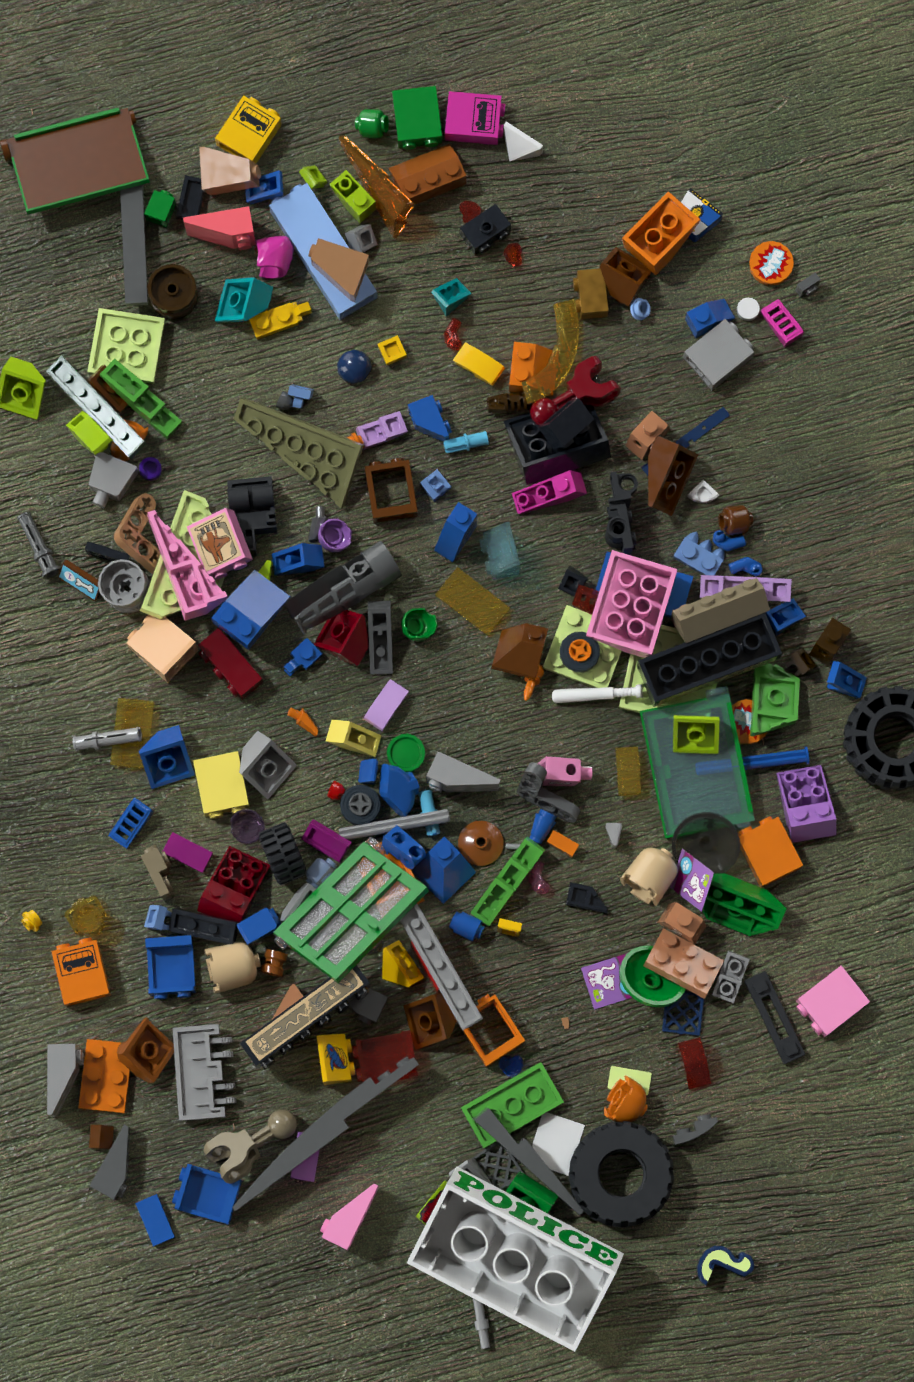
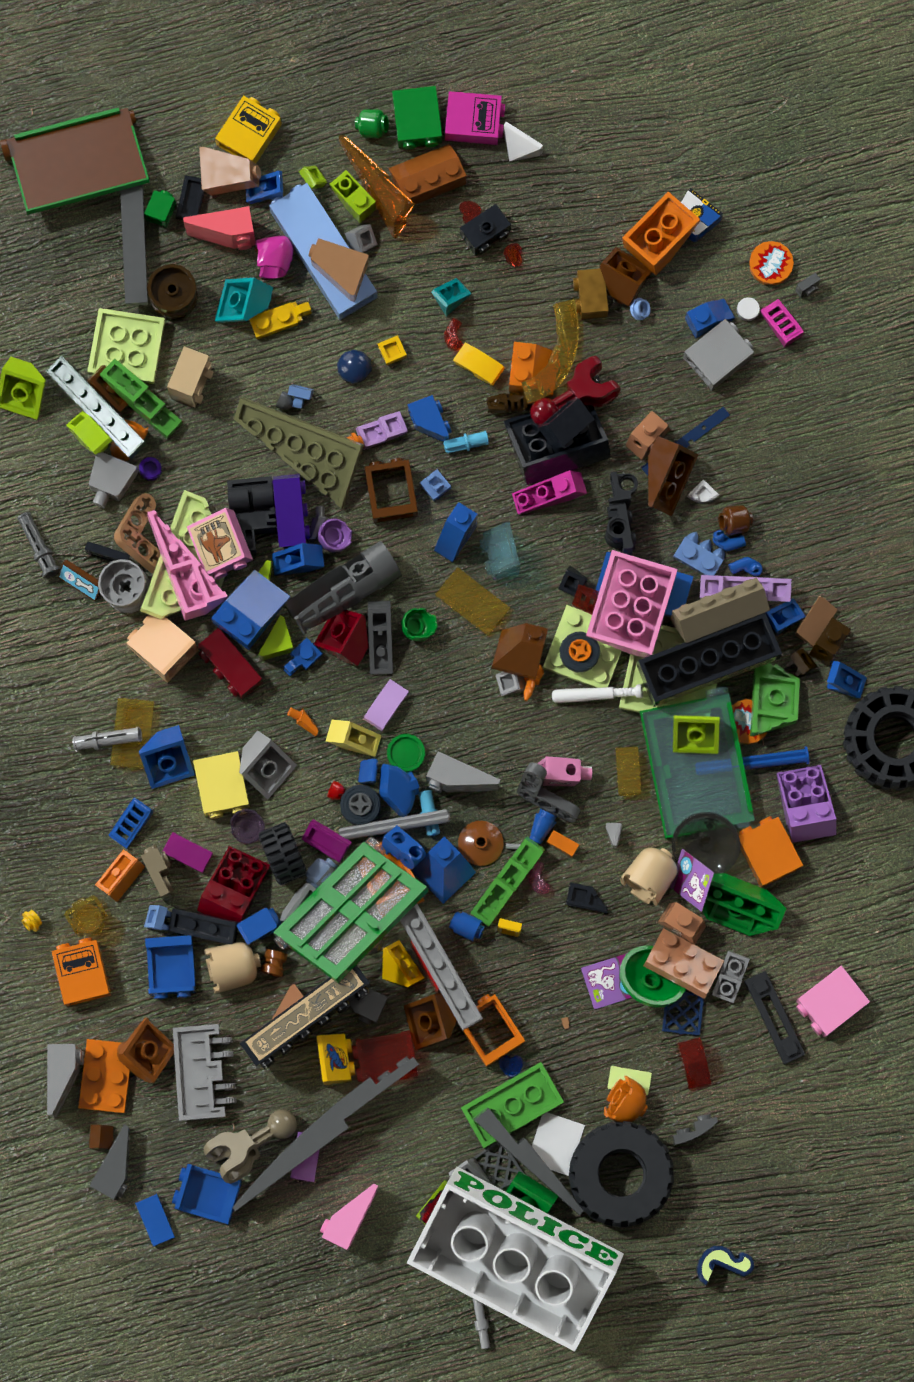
(120, 875): none -> orange slope
(190, 377): none -> tan container
(278, 641): none -> lime slope
(290, 510): none -> dark purple wedge
(510, 683): none -> light grey slope
(816, 621): none -> medium nougat slope

